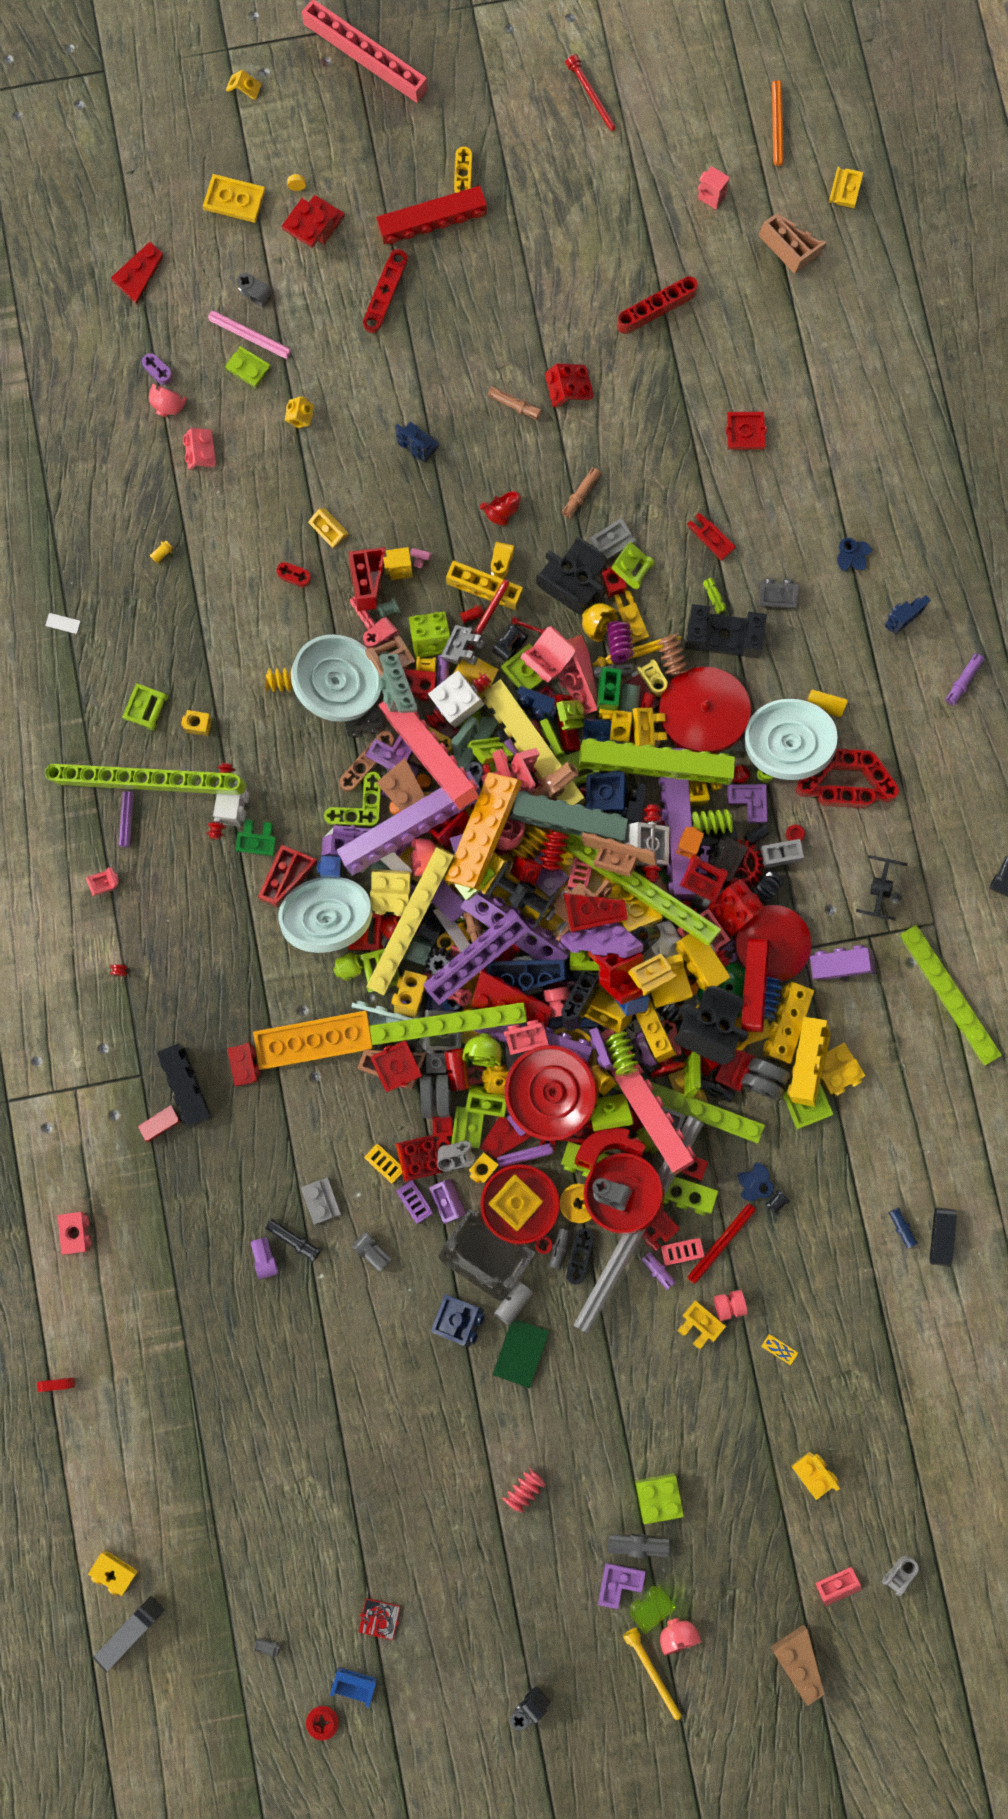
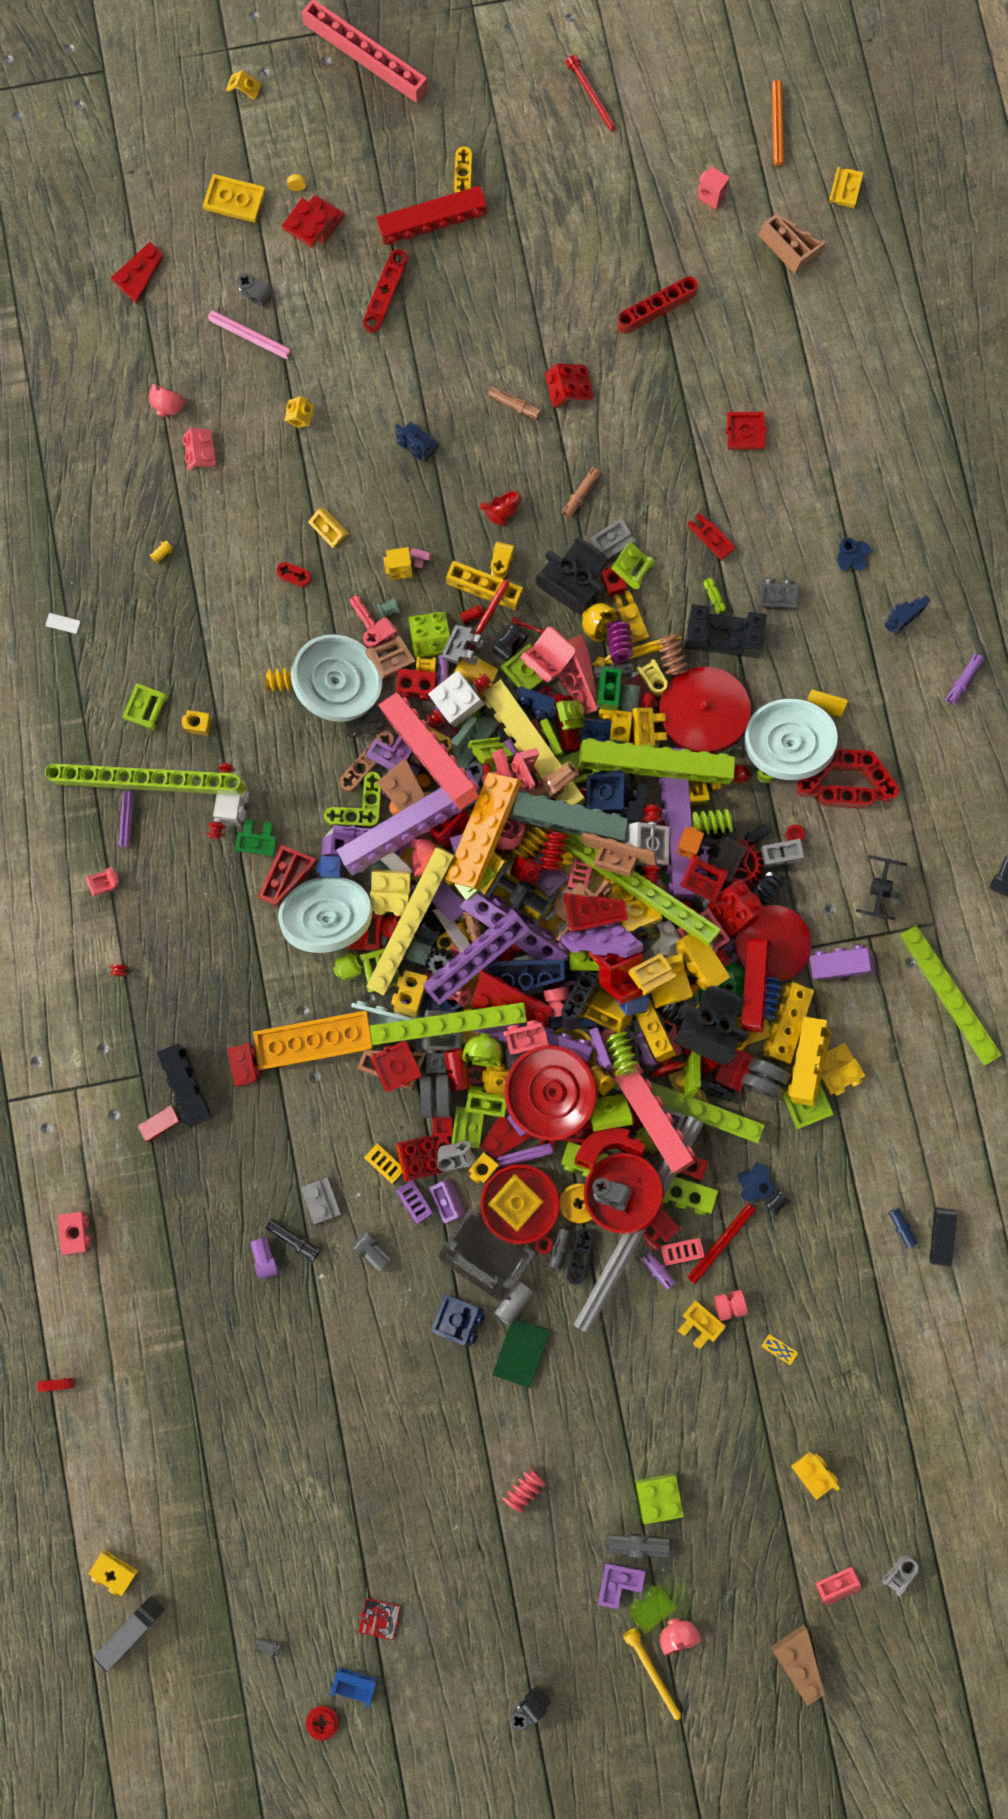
(154, 372): medium lavender beam -> none
(247, 367): lime plate -> none
(366, 576): red wedge -> none
(395, 685): sand green bracket -> none
(753, 796): medium lavender plate -> none

